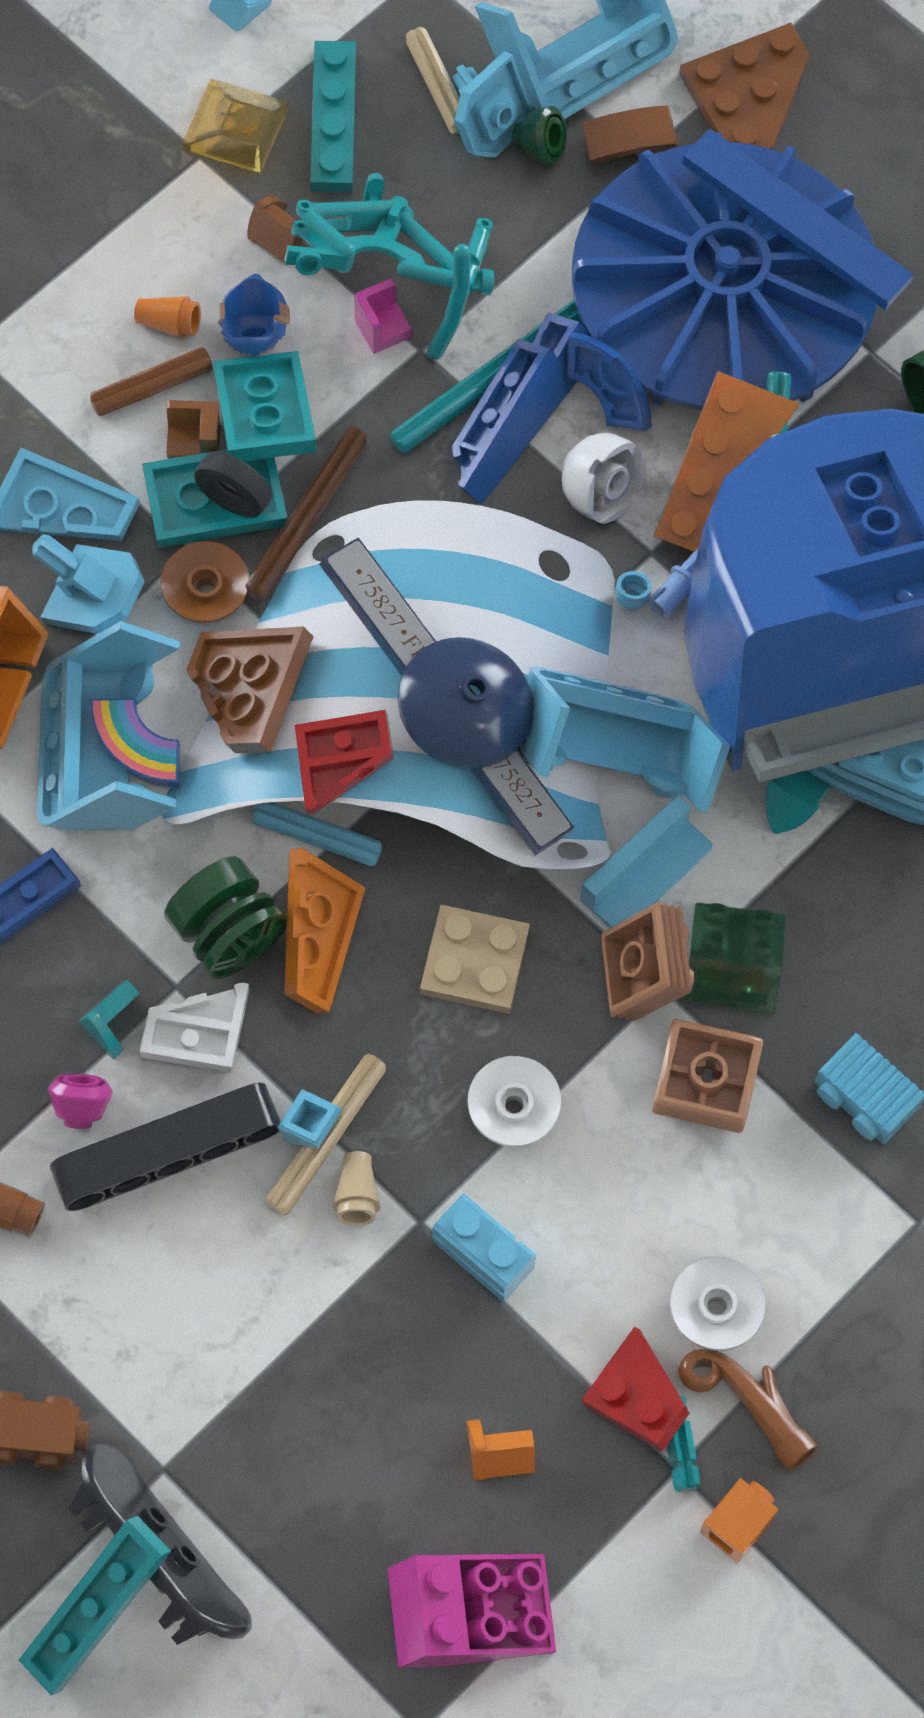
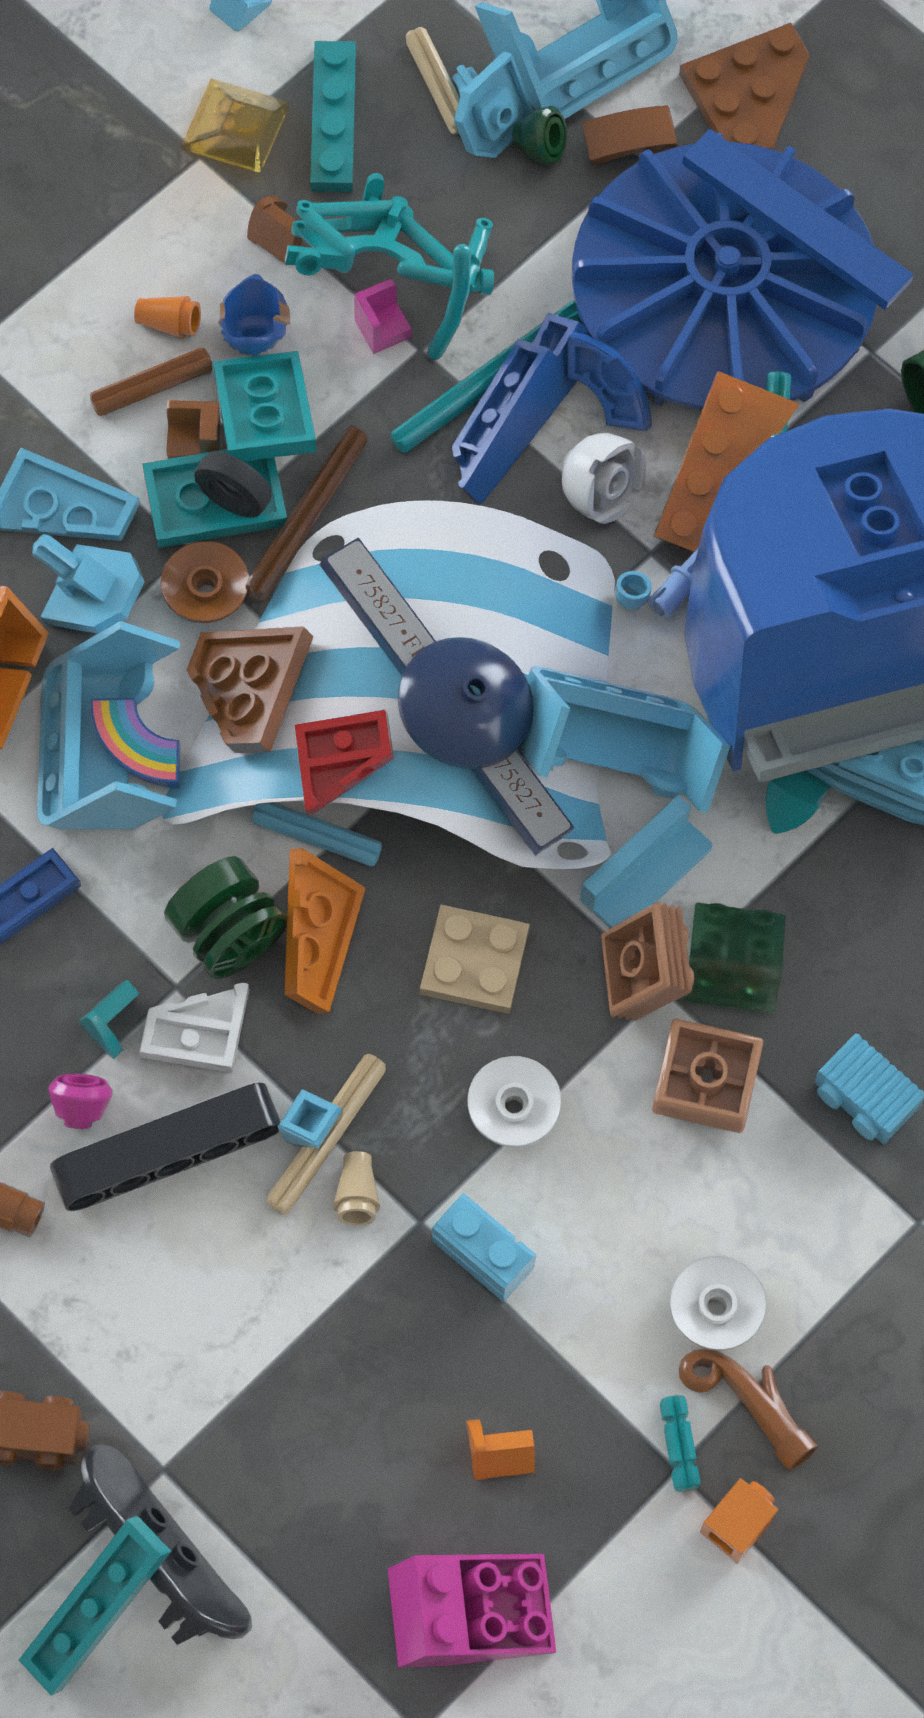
(637, 1394): red wing -> none

